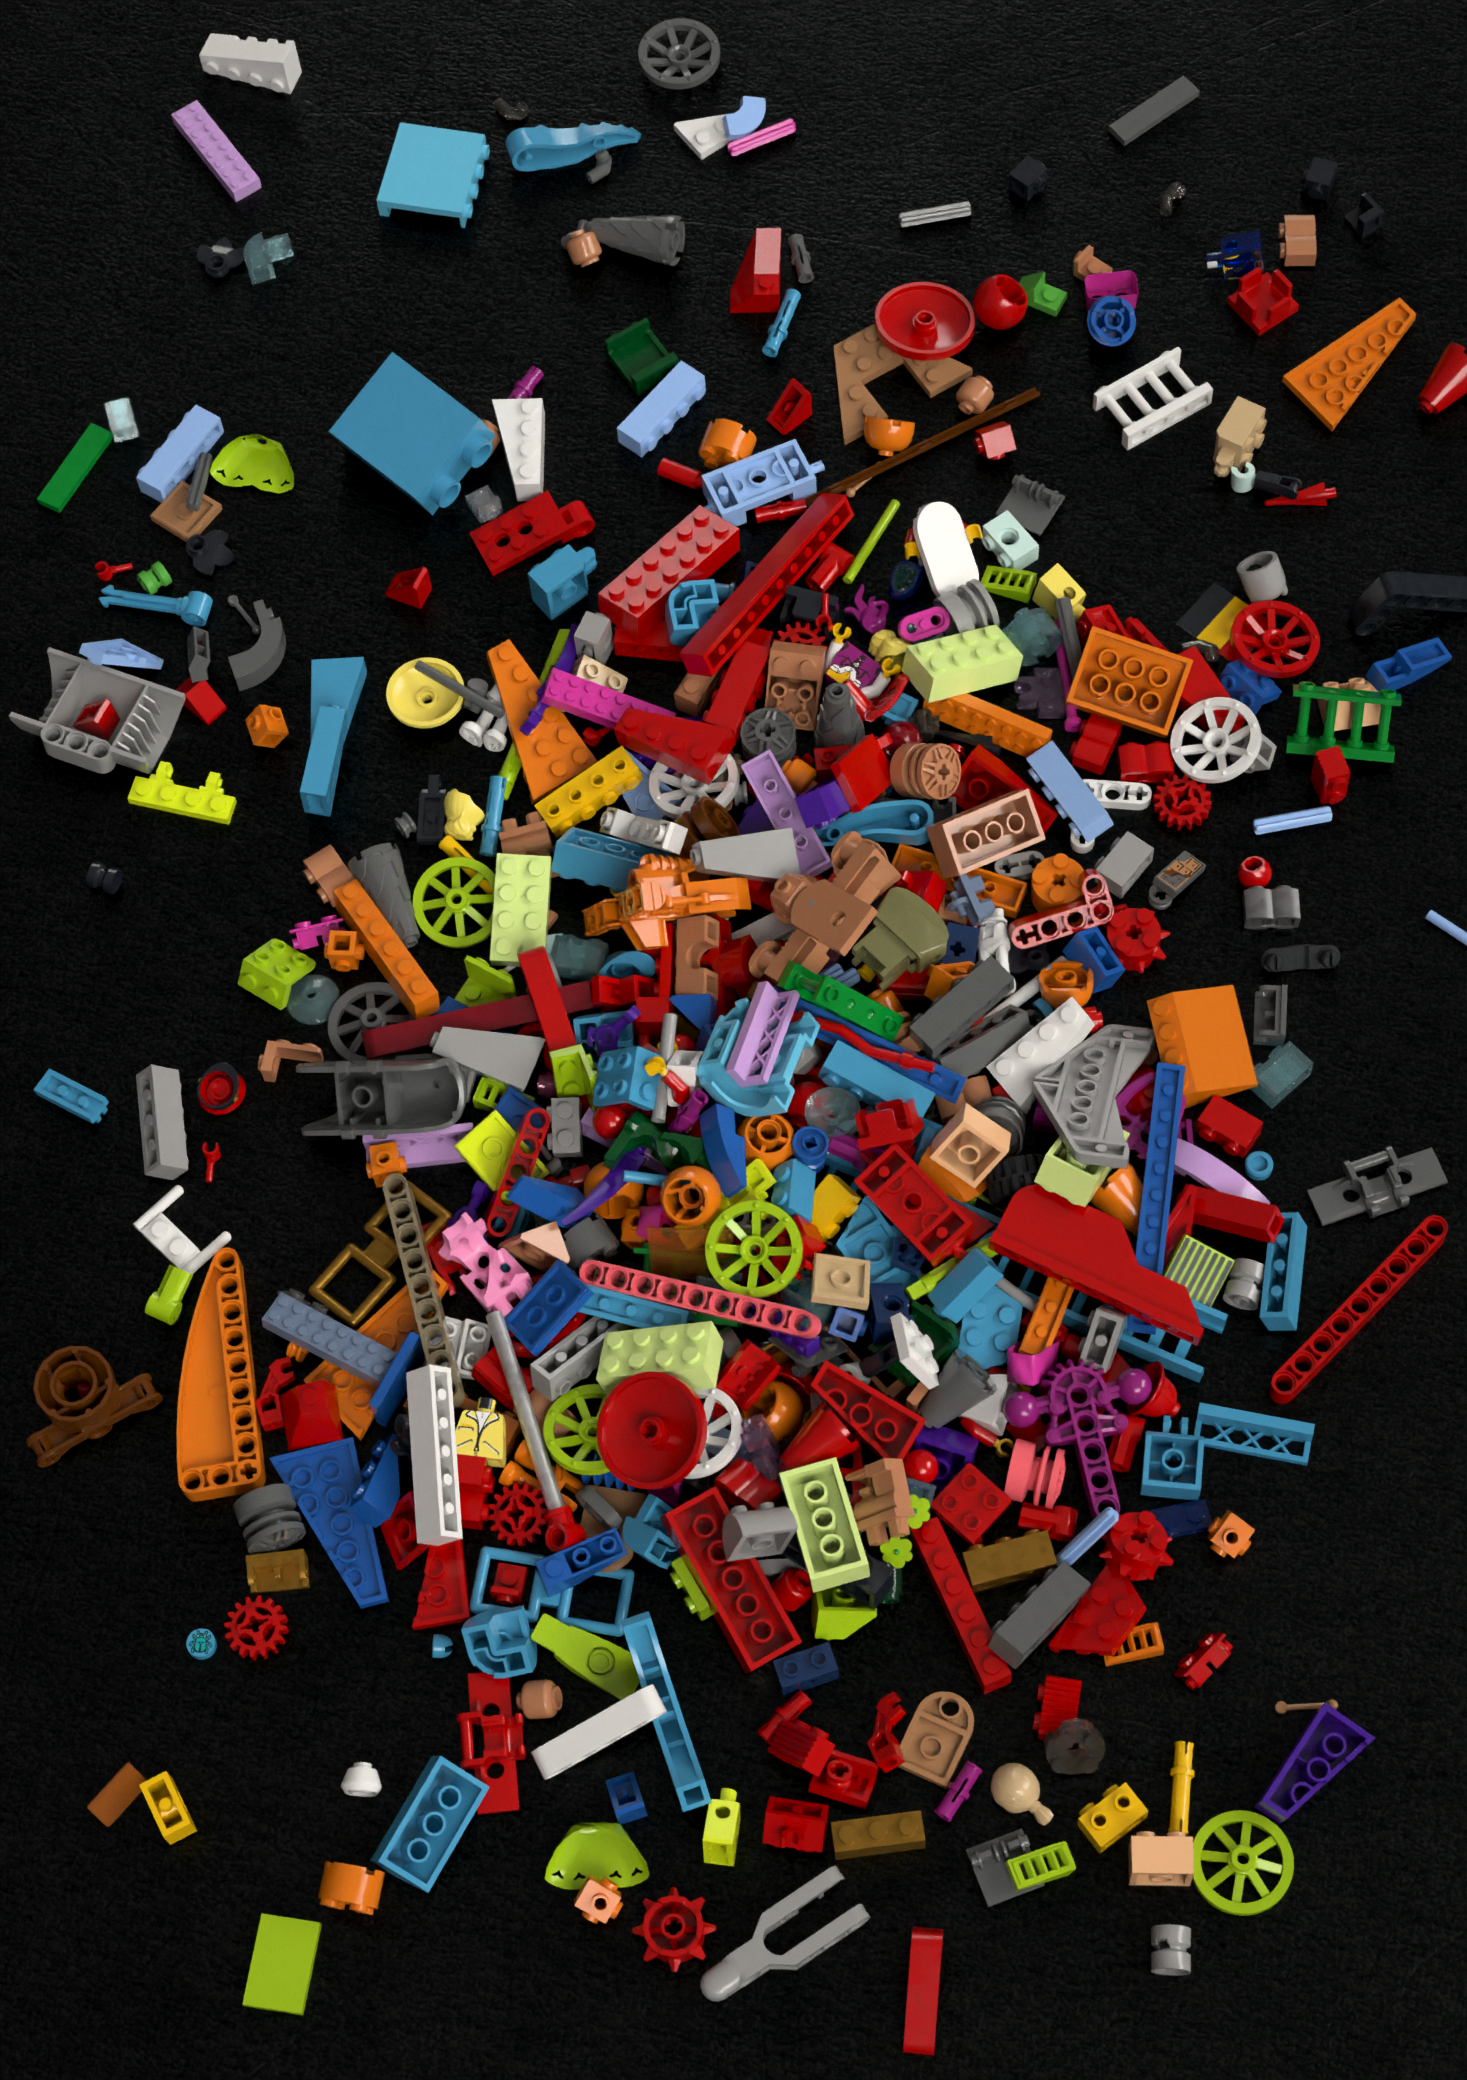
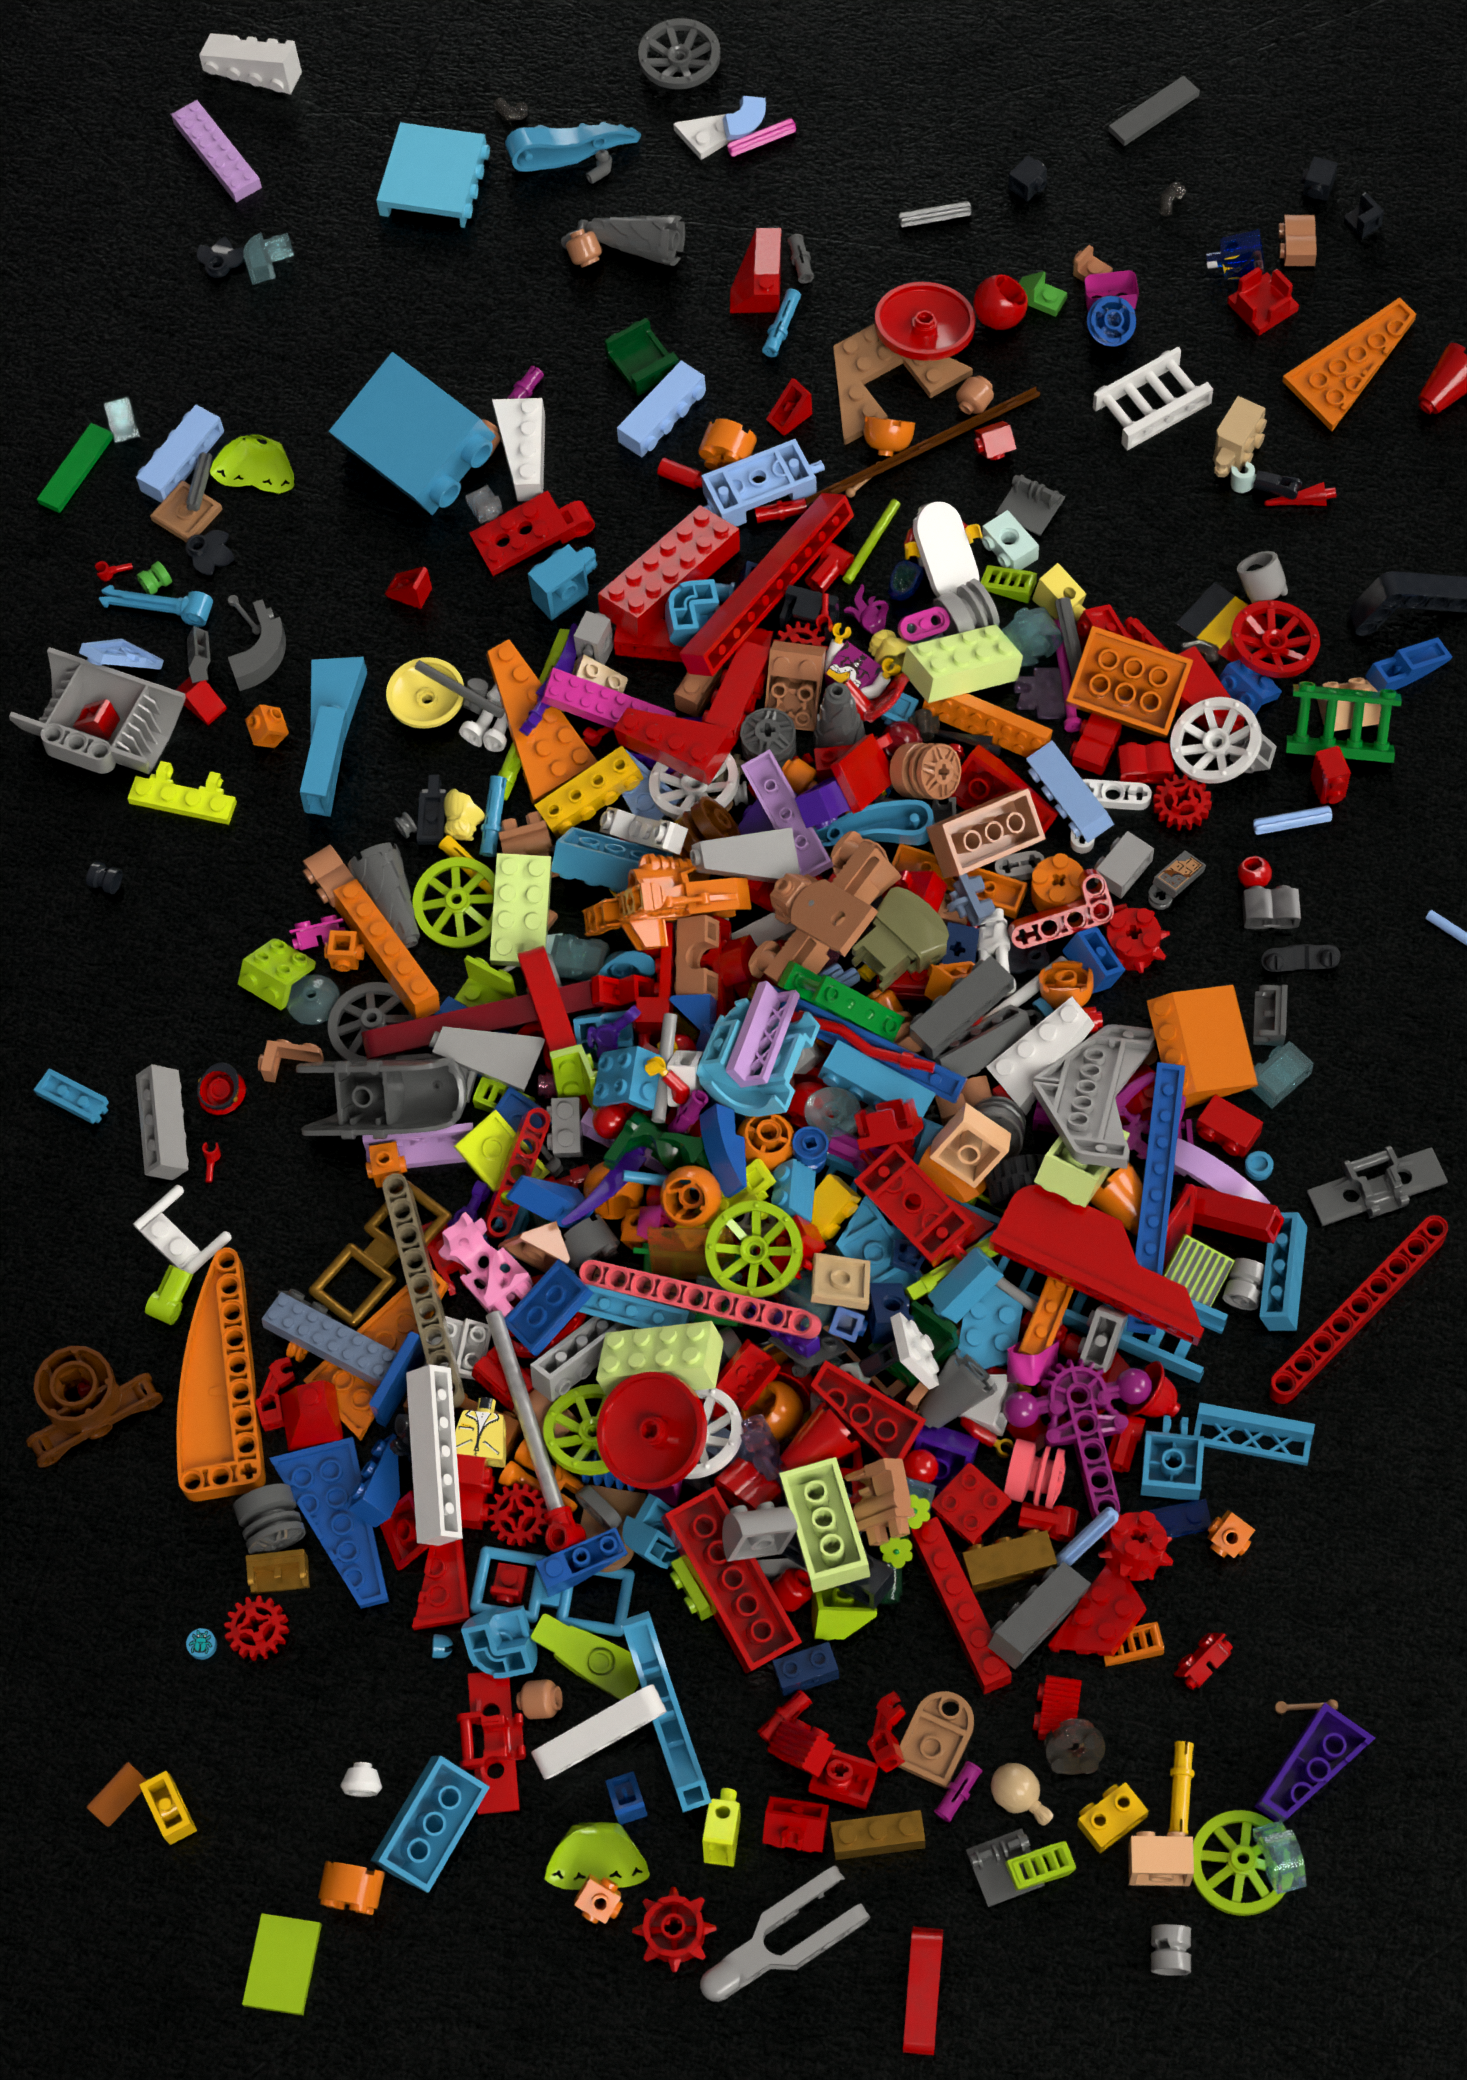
(1282, 1856): none -> clear light blue brick

